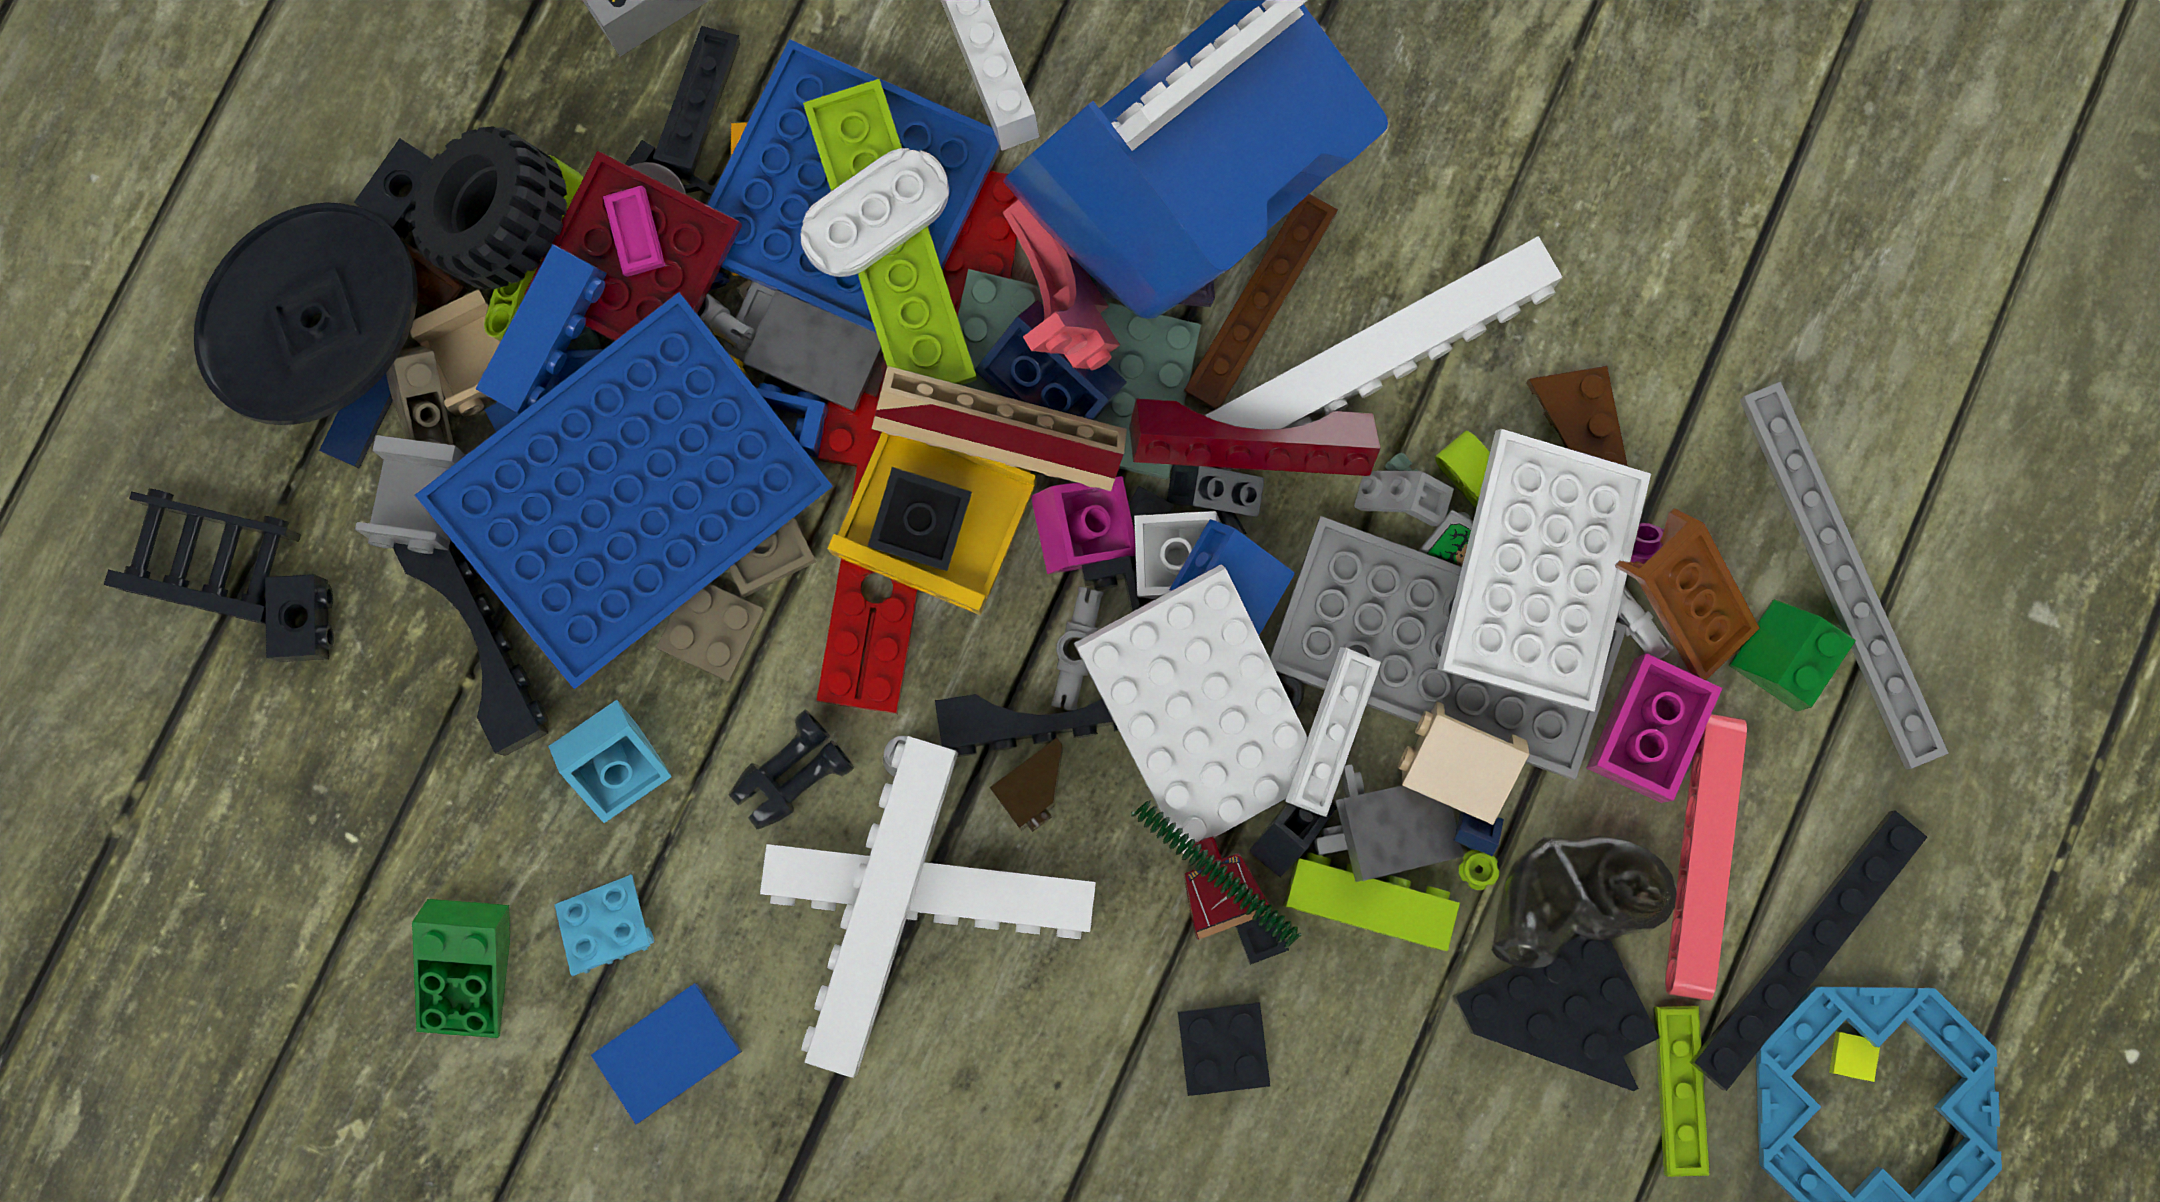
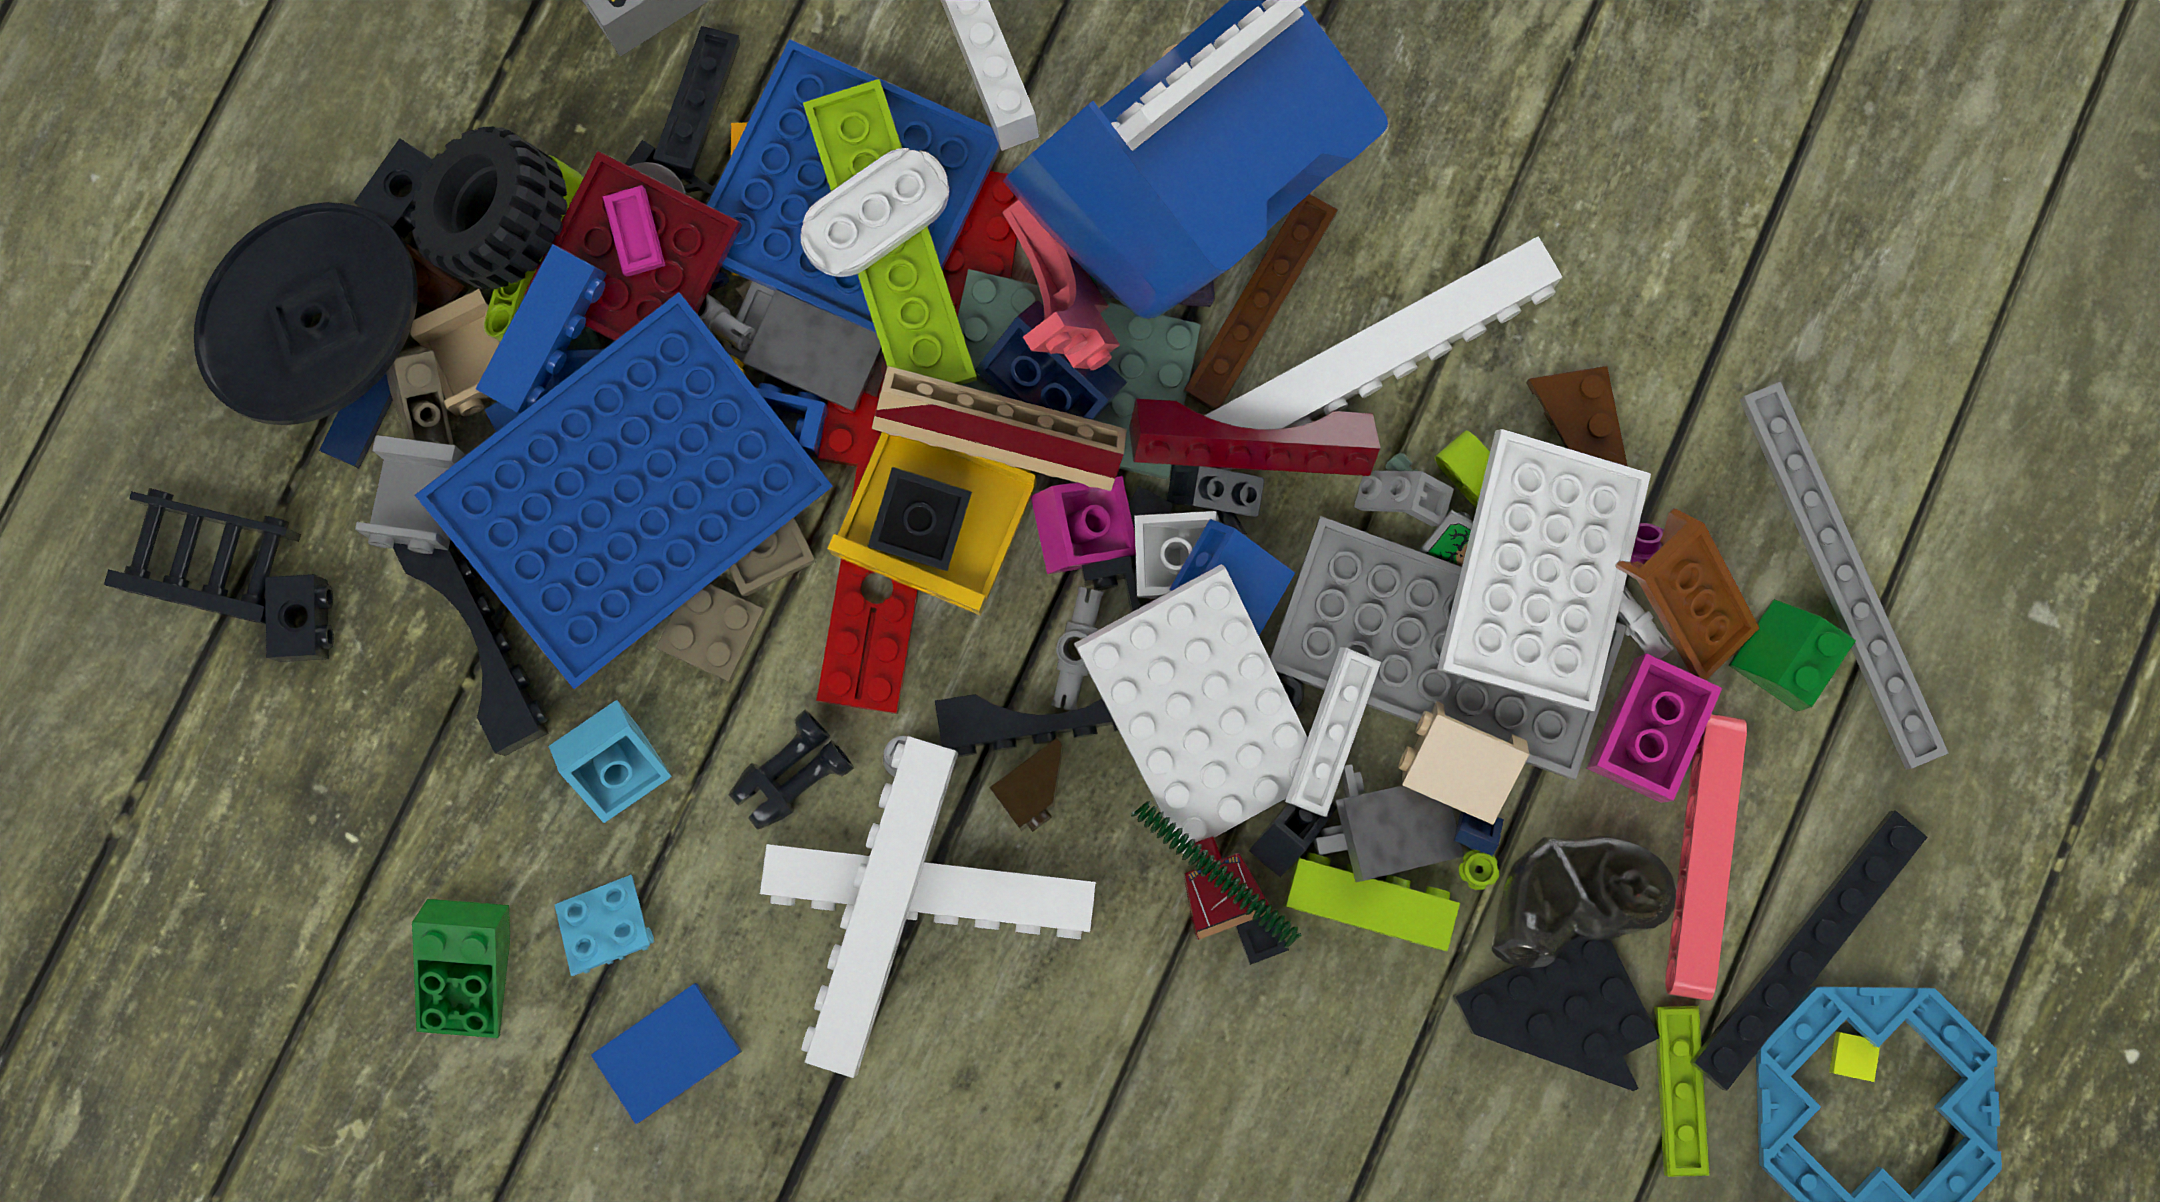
(1223, 1049): black plate -> none

